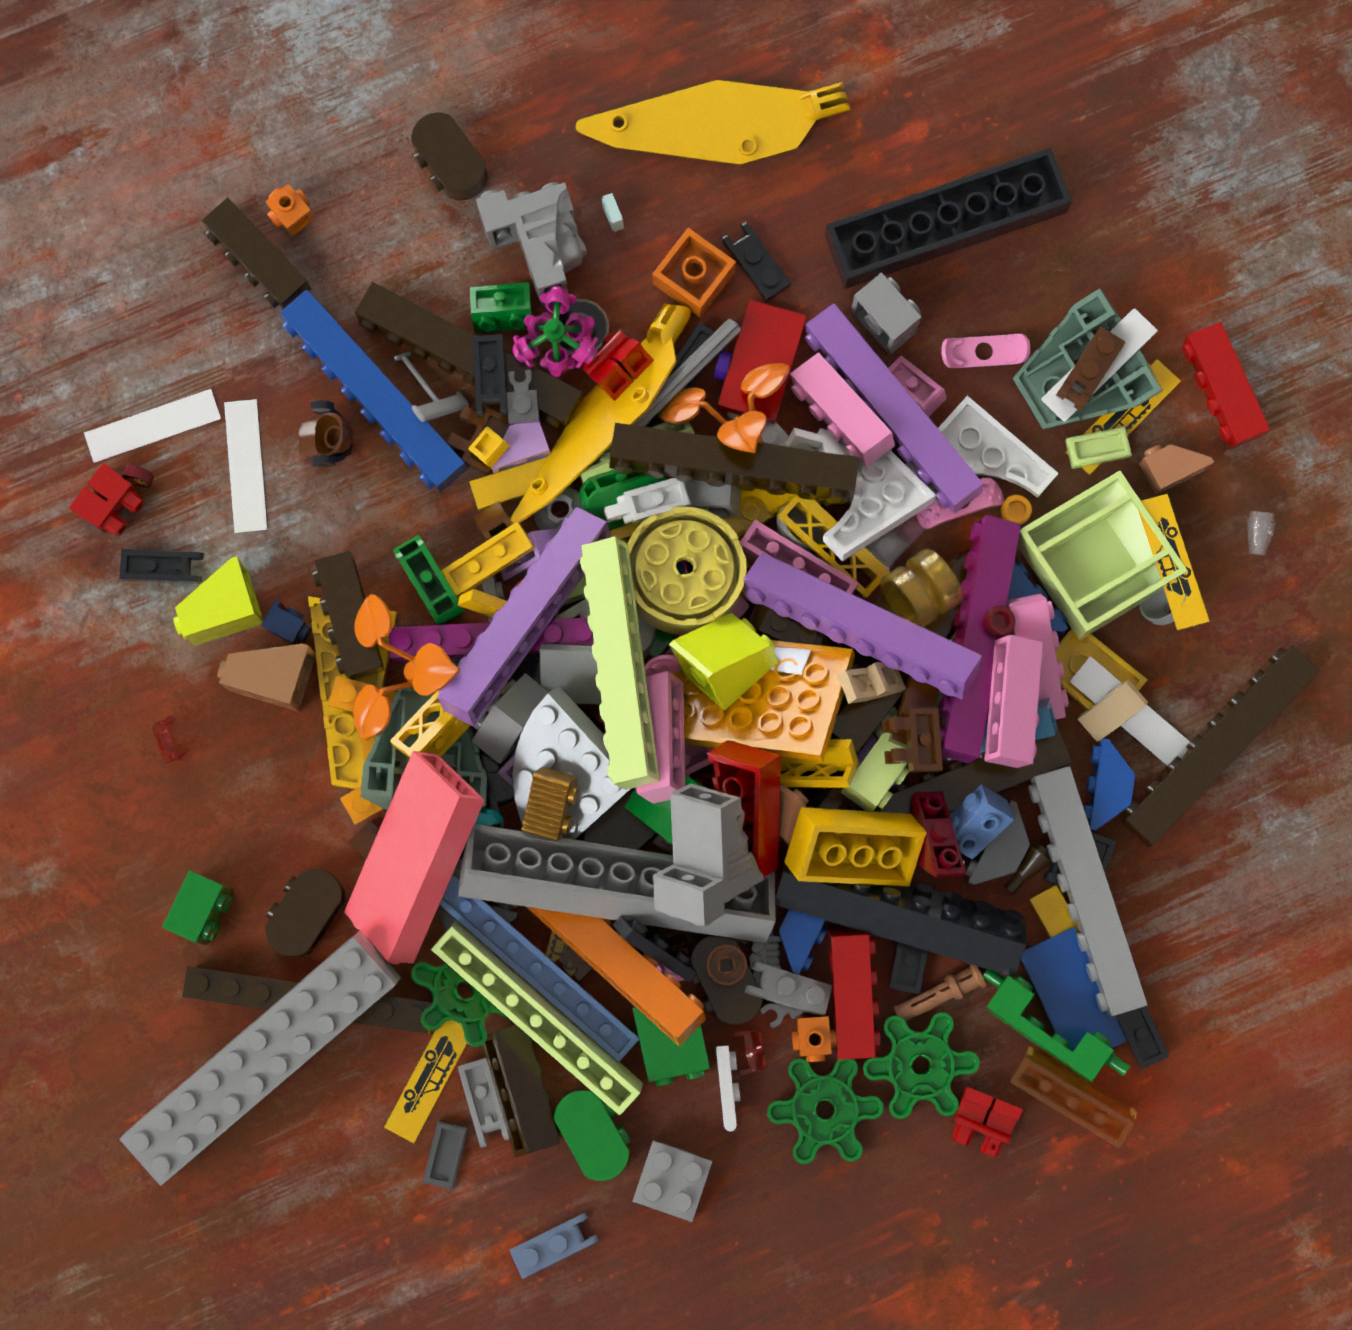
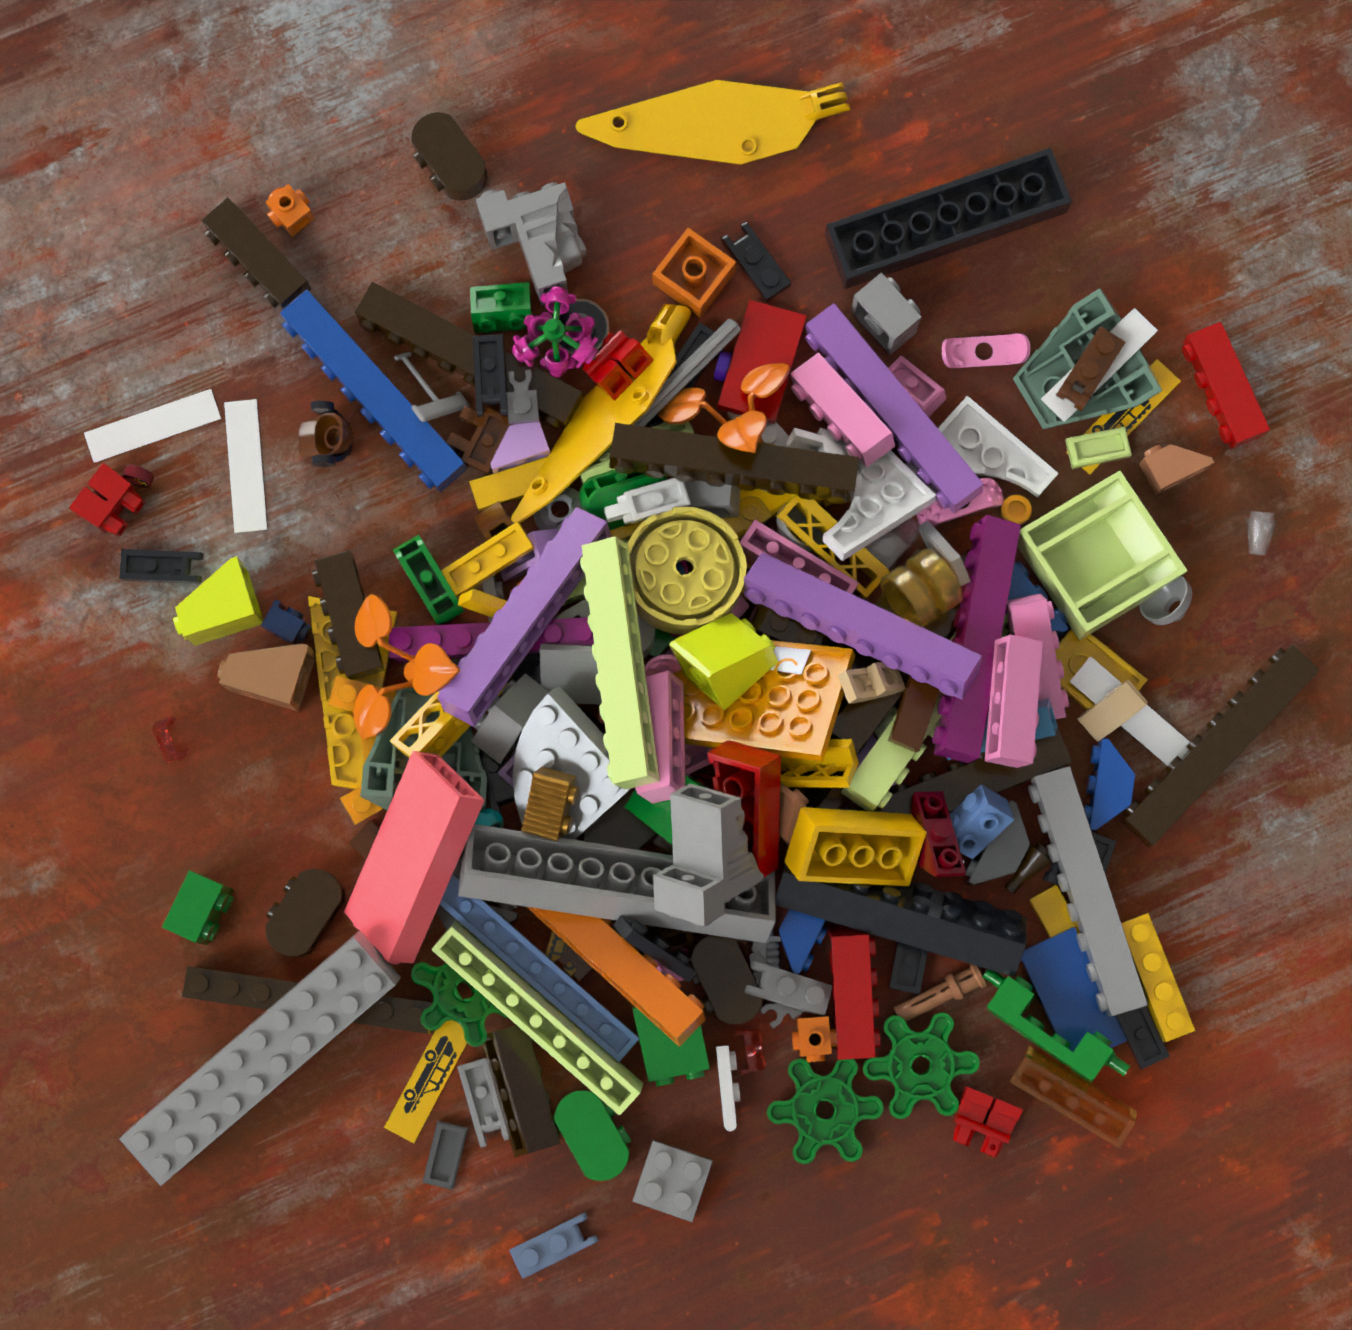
(489, 447): yellow tile -> none
(612, 212): light aqua tile -> none
(726, 965): reddish brown wheel -> none
(922, 738): reddish brown plate -> none
(940, 546): none -> light grey tile
(998, 621): dark red tile -> none
(1157, 979): none -> yellow brick
(1192, 610): yellow sticker -> none

